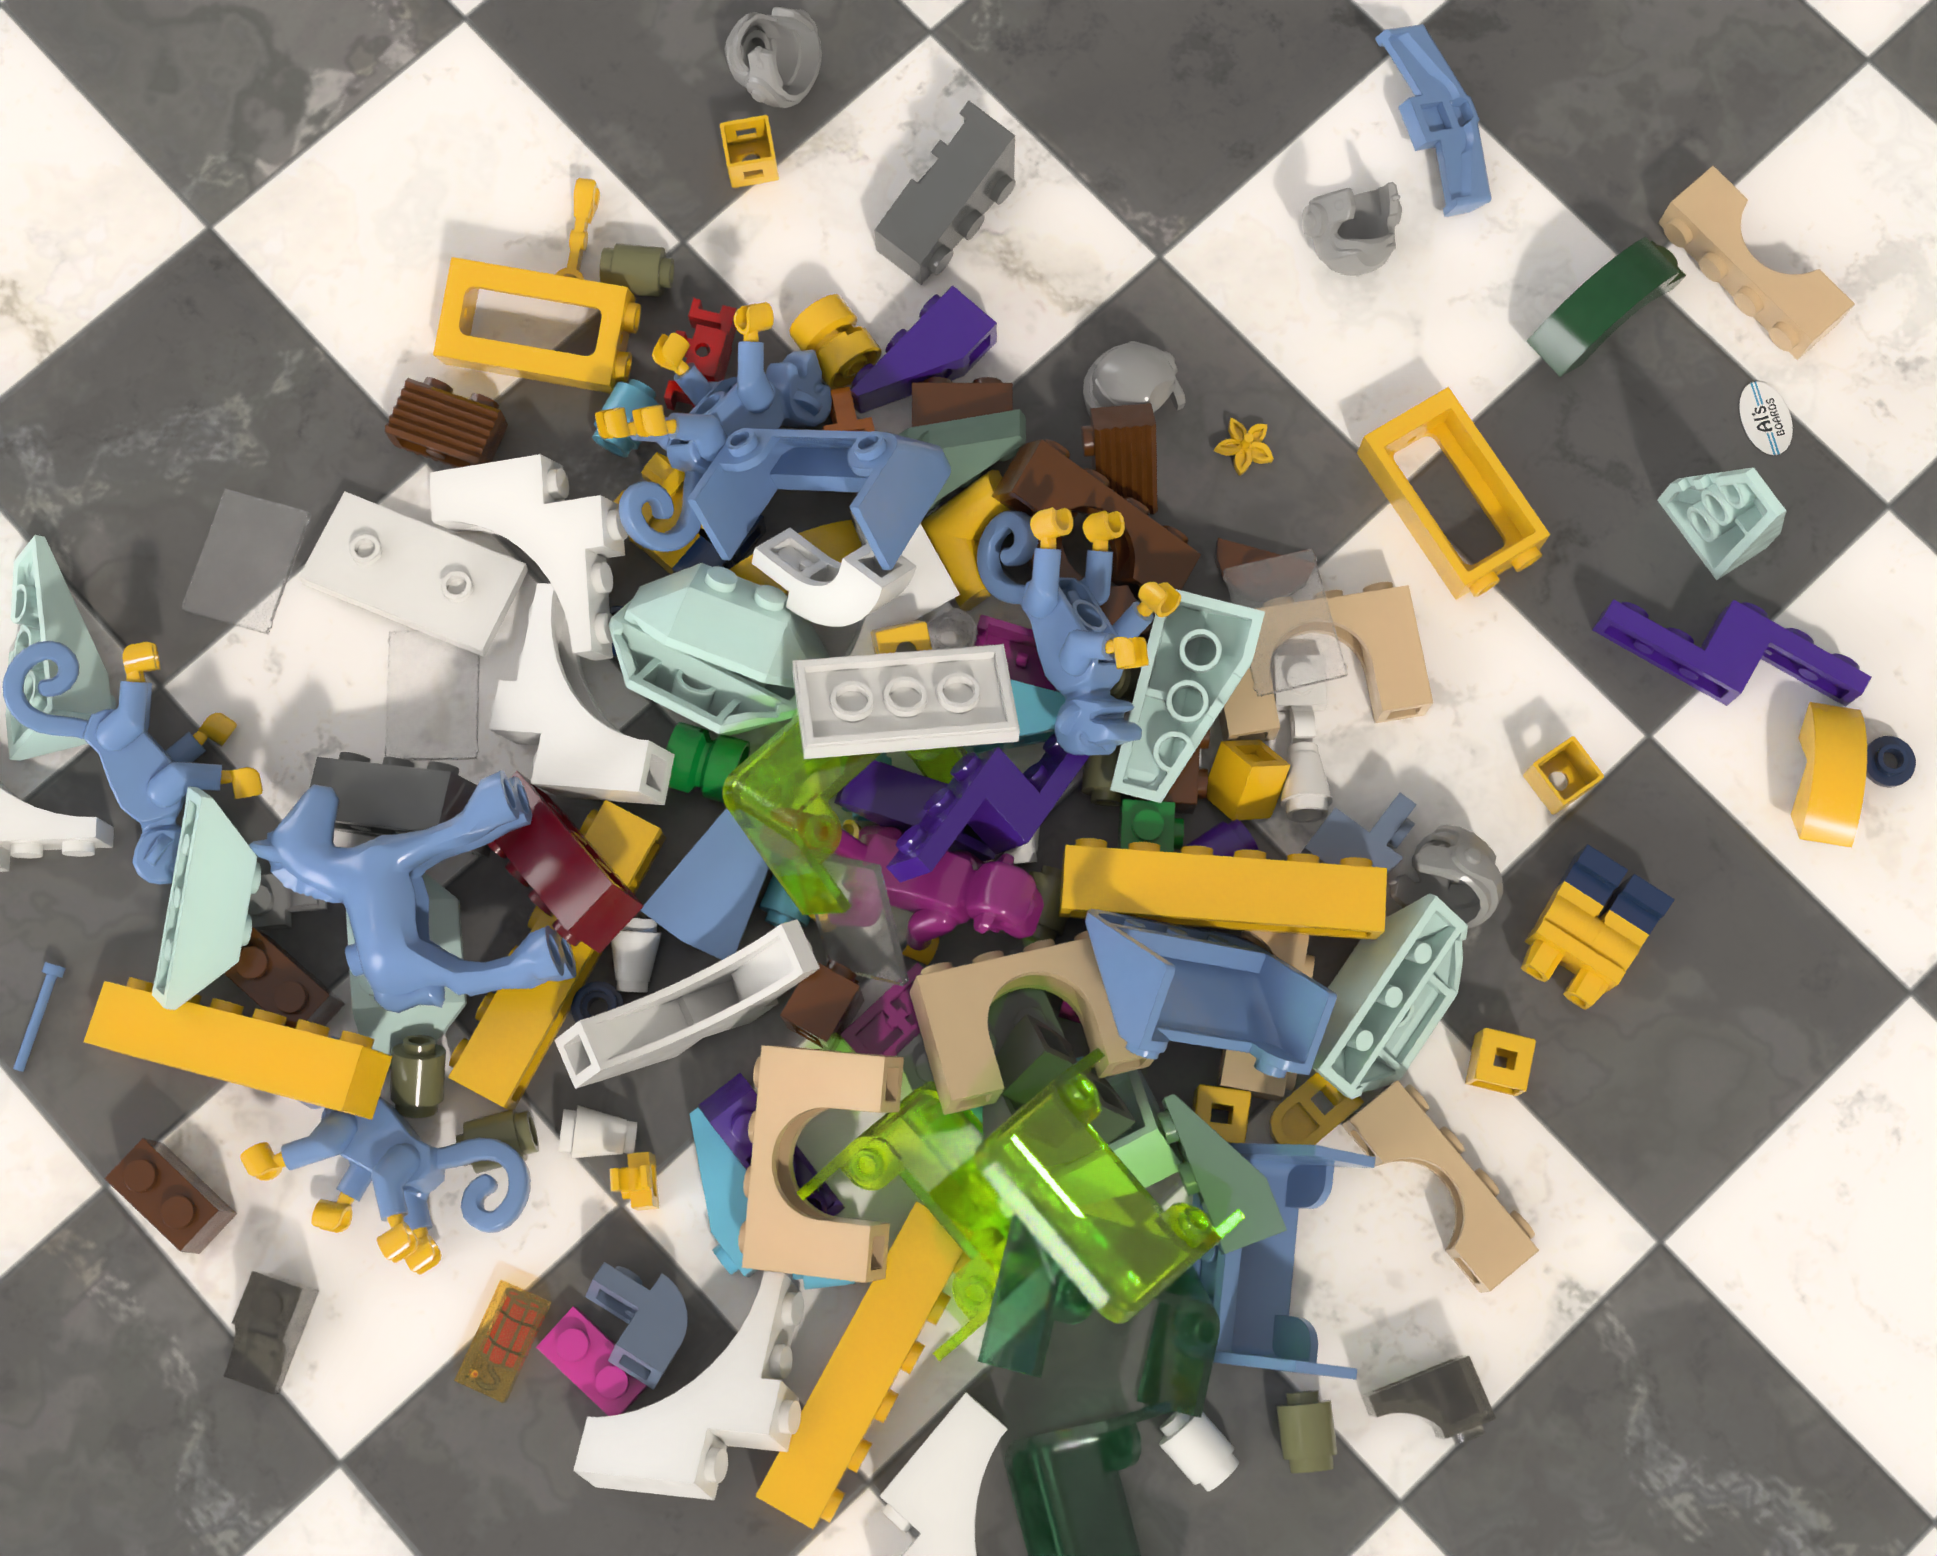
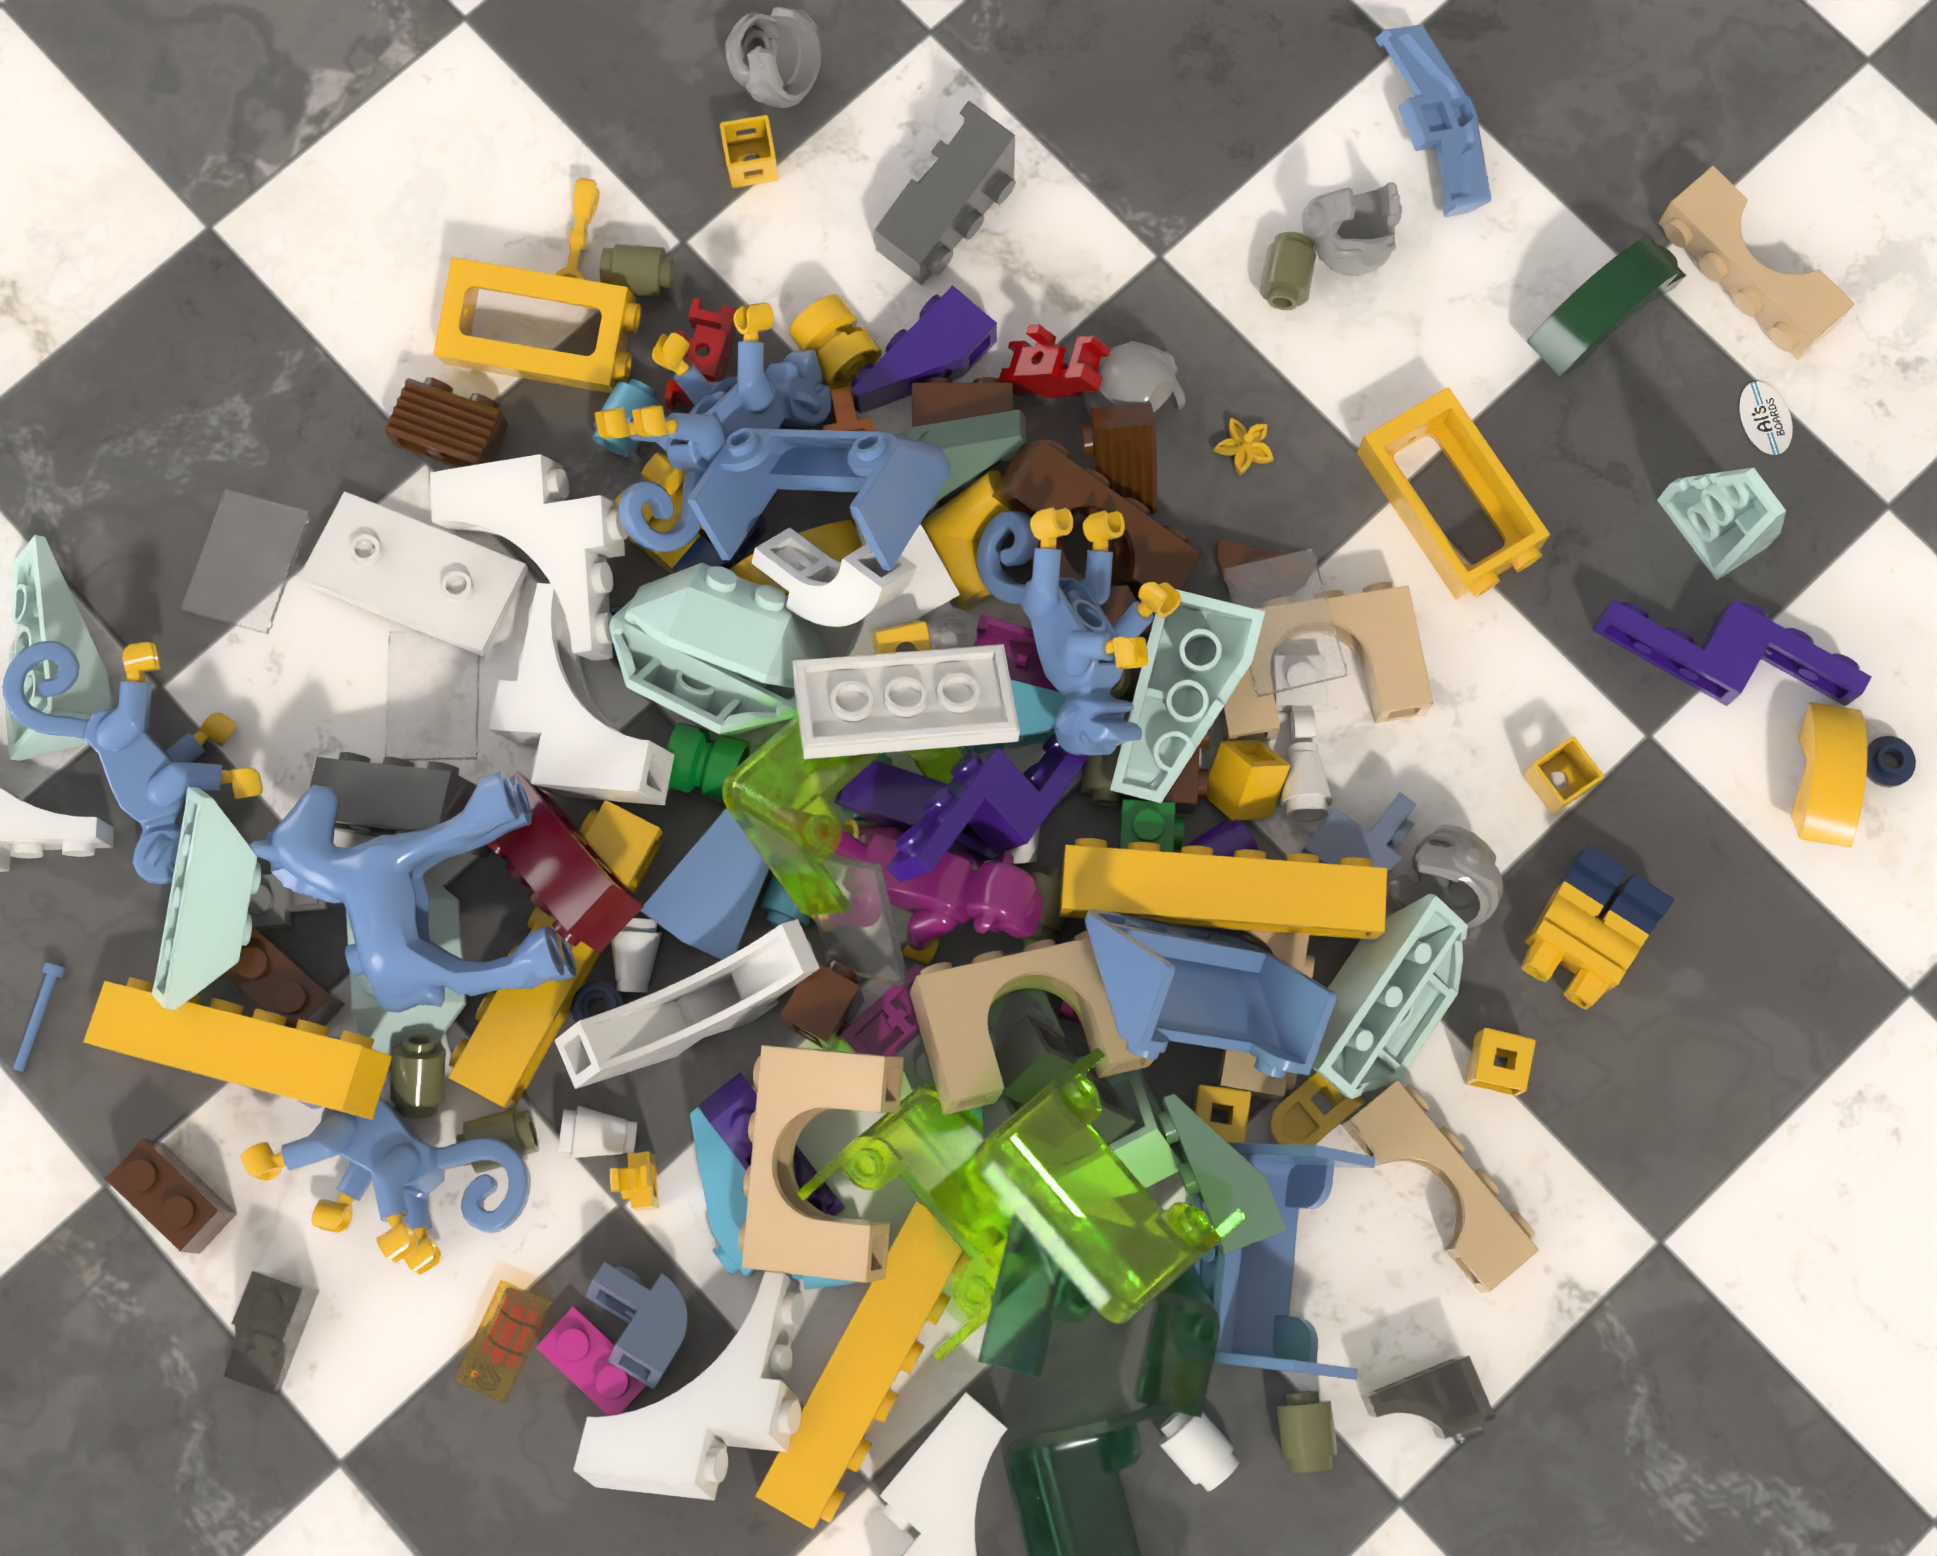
(1052, 376): none -> red piece
(1288, 271): none -> olive brick

